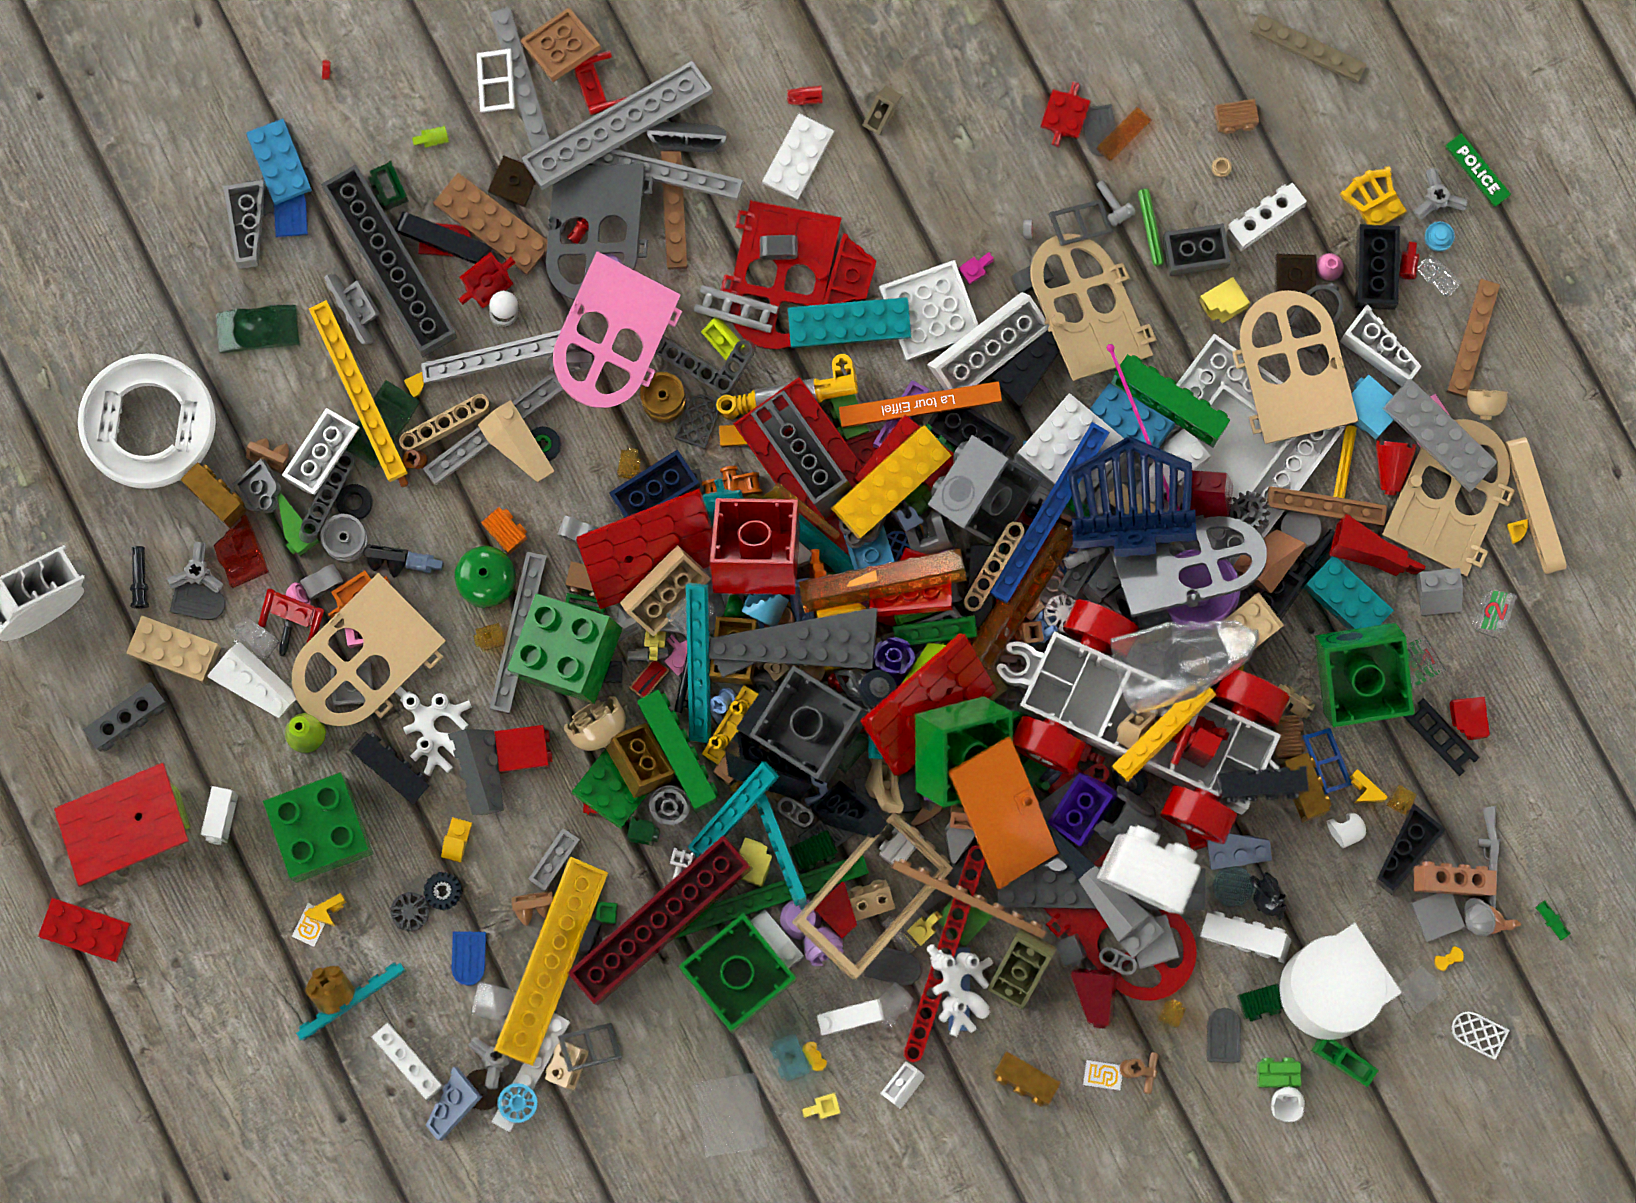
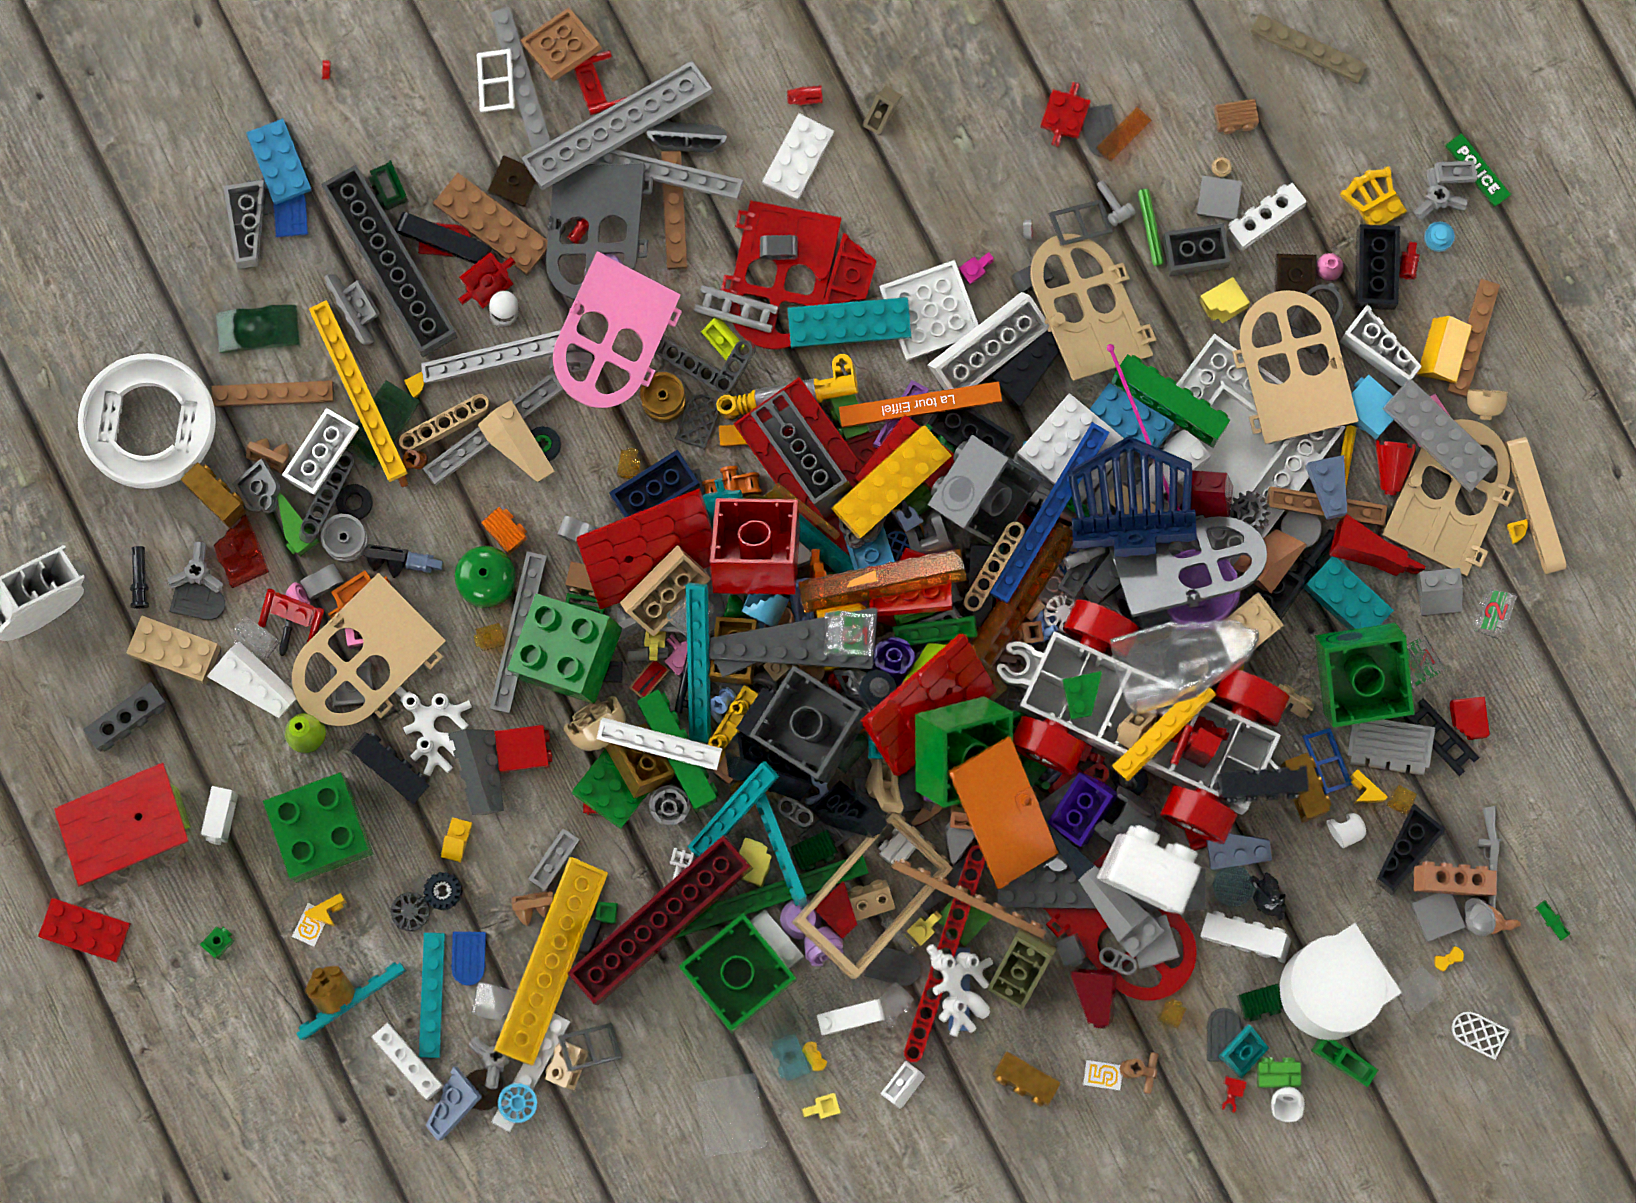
(217, 950): none -> green brick
(272, 393): none -> medium nougat plate
(432, 137): lime hinge -> none
(432, 995): none -> teal plate
(643, 832): dark green window -> none
(659, 743): none -> white plate
(848, 634): none -> clear slope
(1081, 694): none -> green wing
(1219, 198): none -> light grey tile
(1234, 1088): none -> red piece
(1244, 1051): none -> teal slope
(1290, 741): medium nougat brick -> none
(1330, 485): none -> sand blue wing
(1393, 743): none -> light grey hinge
(1438, 273): clear slope -> none
(1445, 349): none -> yellow slope
(1455, 172): none -> light grey plate

